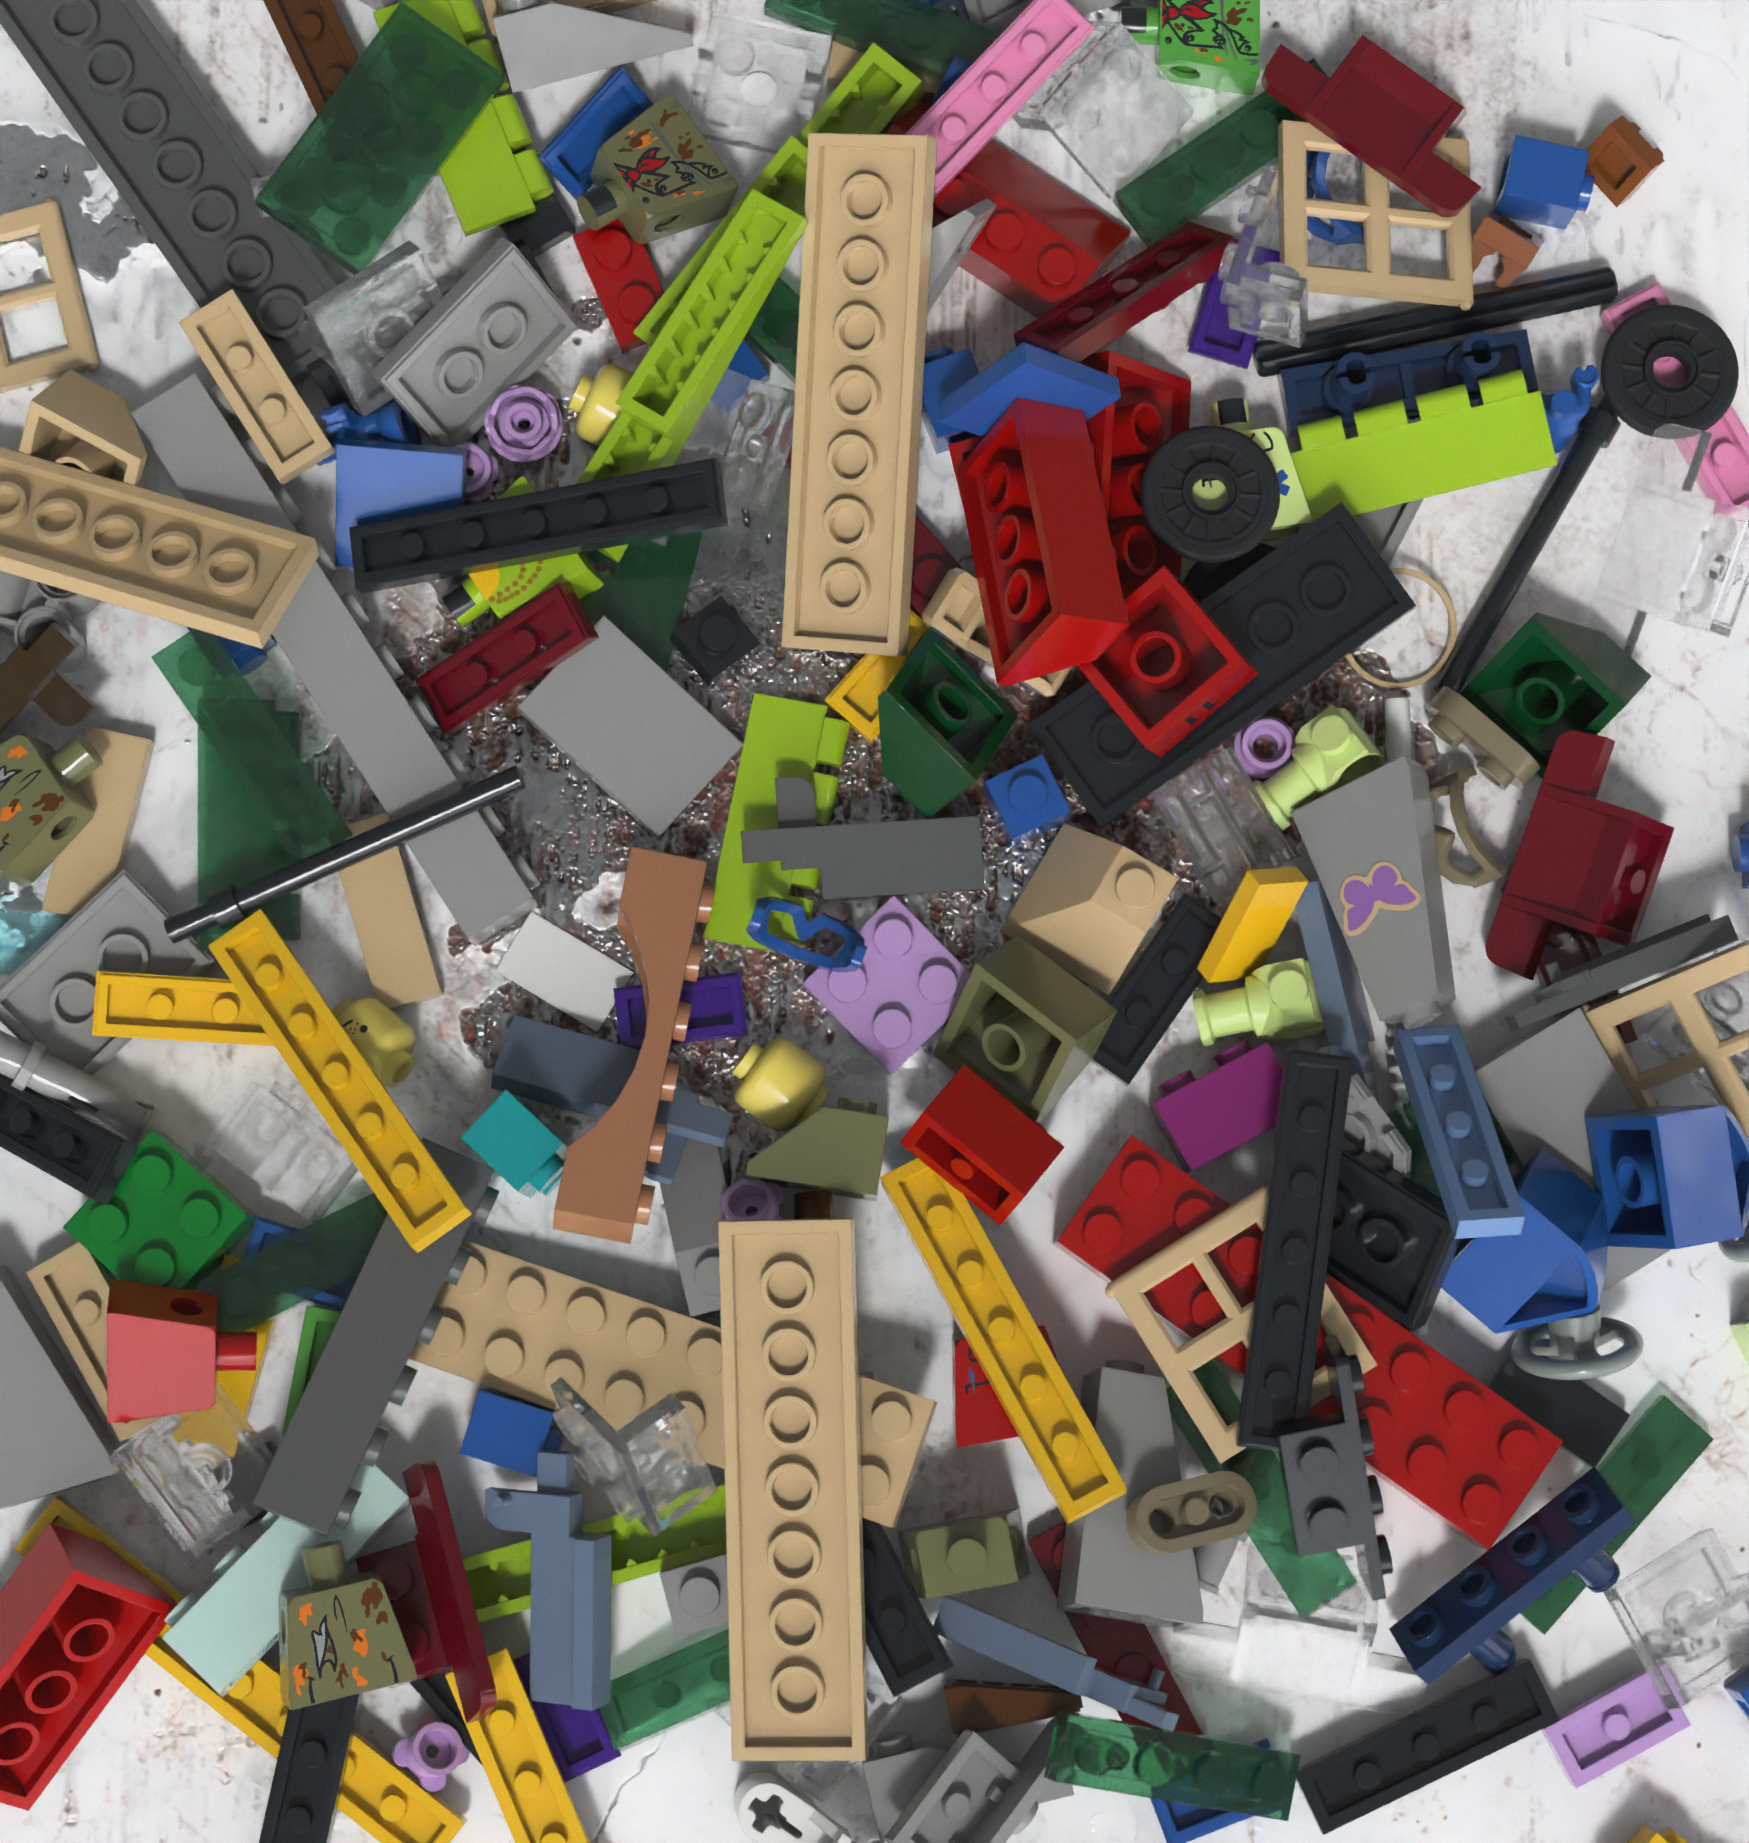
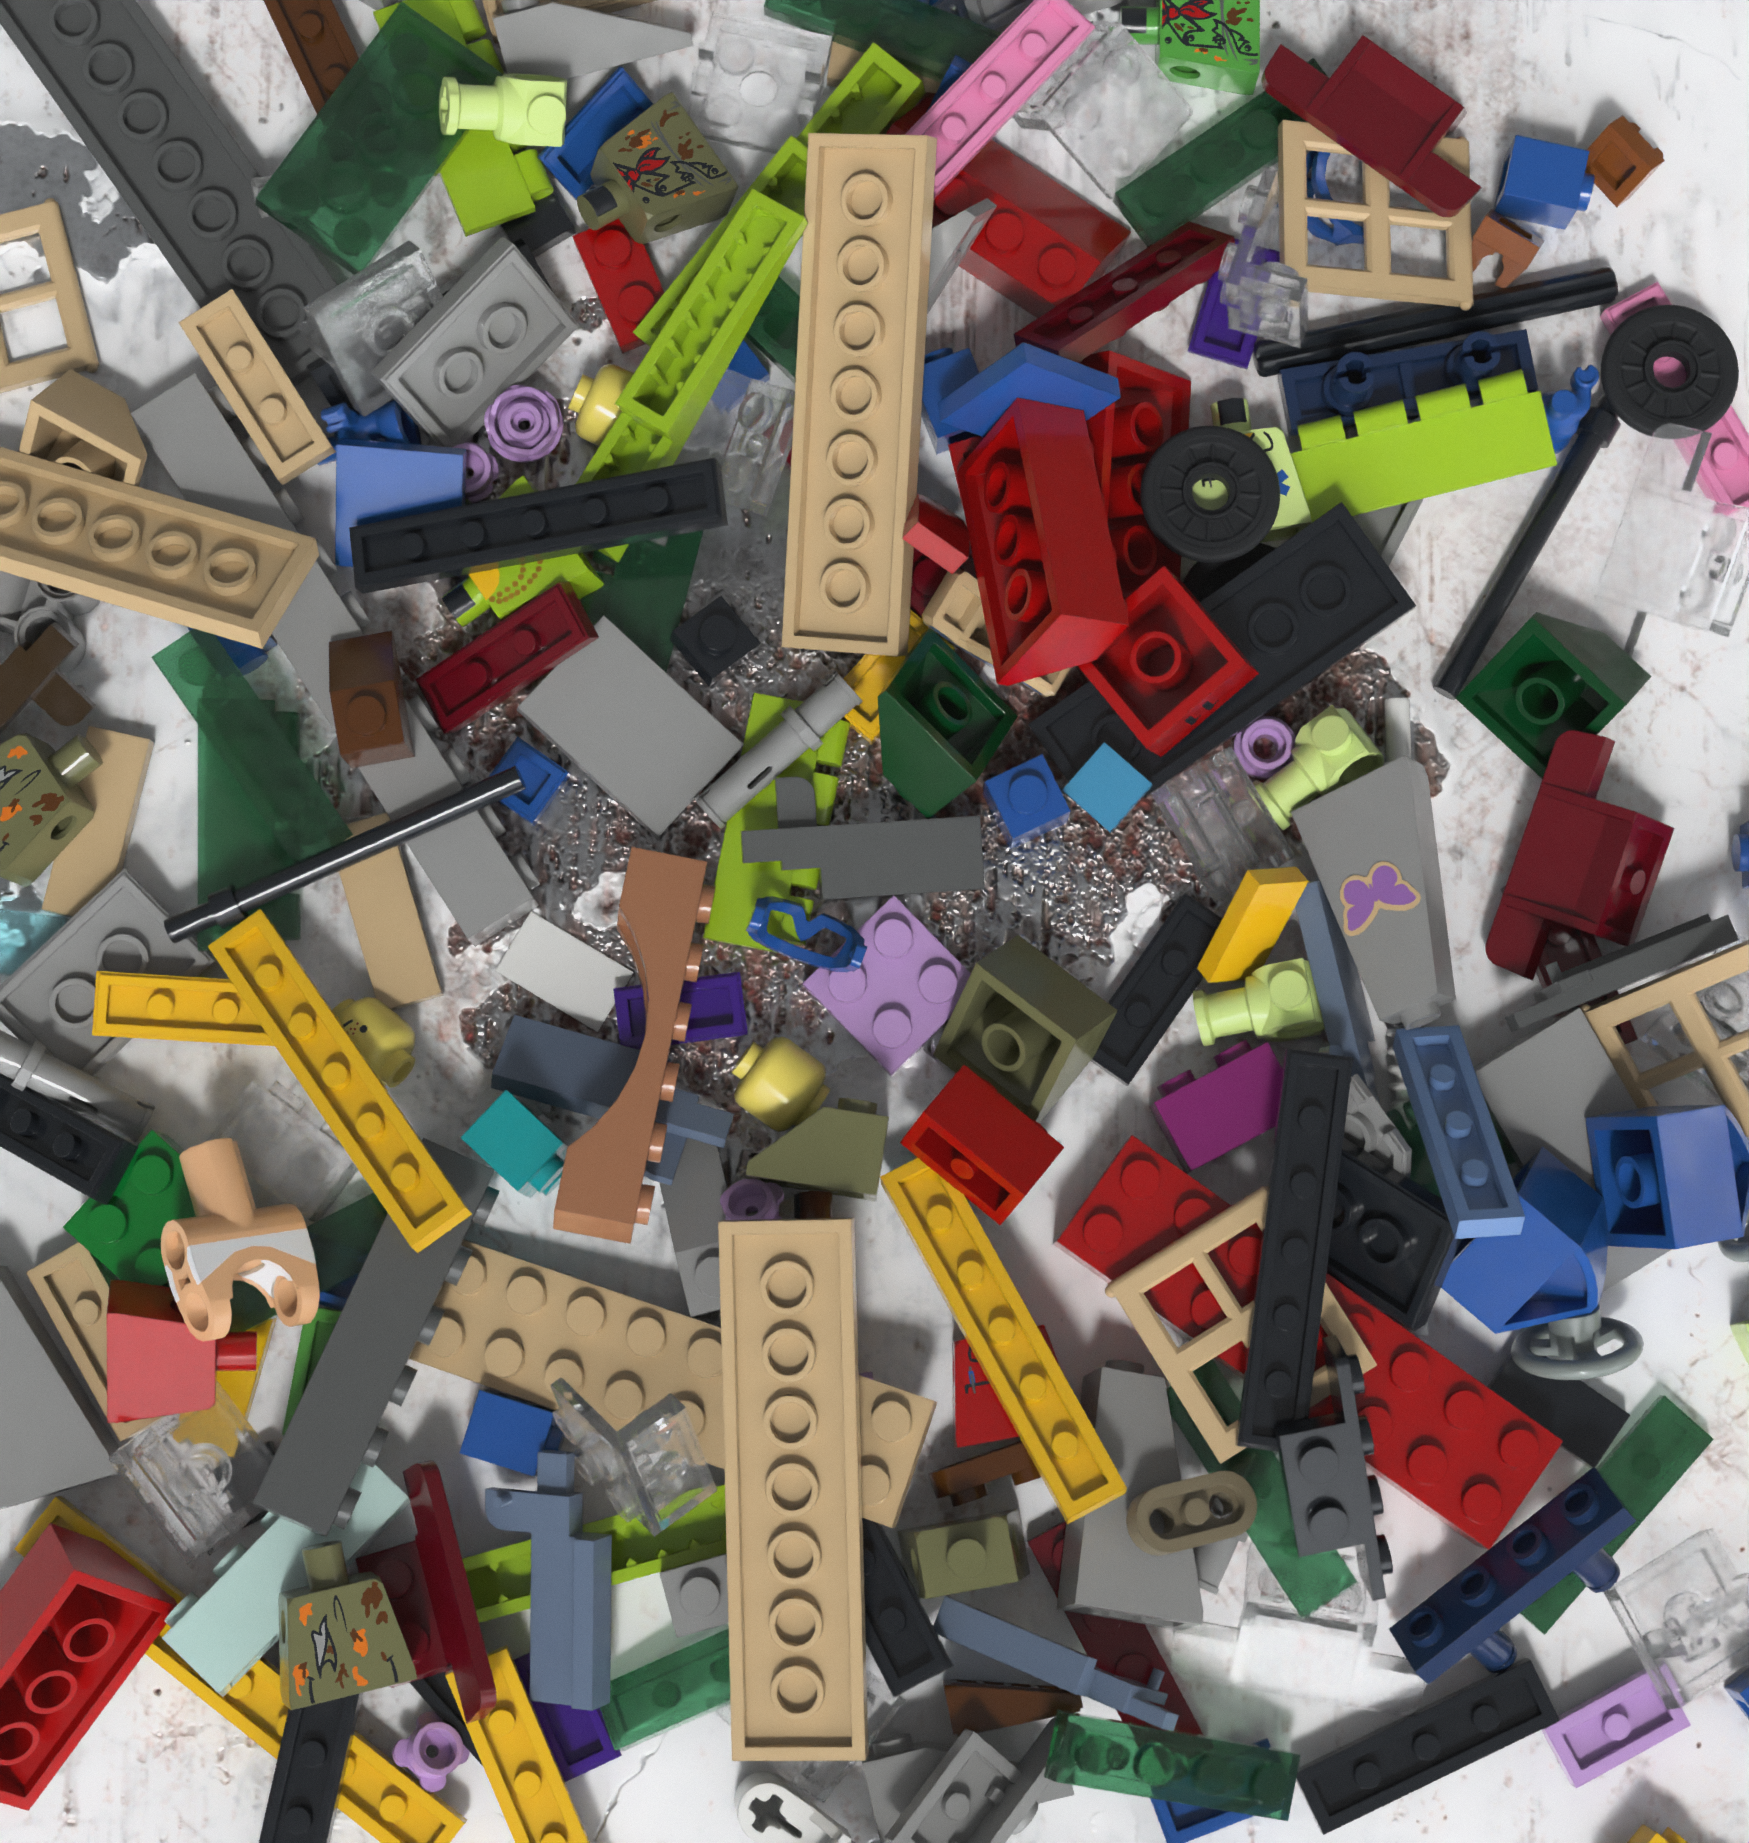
(235, 1243): none -> light nougat connector
(368, 700): none -> reddish brown slope
(516, 108): none -> yellowish green connector
(541, 777): none -> blue tile
(778, 749): none -> light grey pin
(937, 533): none -> slope
(968, 1478): none -> reddish brown plate
(1089, 906): tan slope -> none
(1107, 787): none -> dark azure tile
(1447, 652): tan piece -> none
(1488, 869): dark tan helmet -> none
(1501, 757): dark tan plate -> none

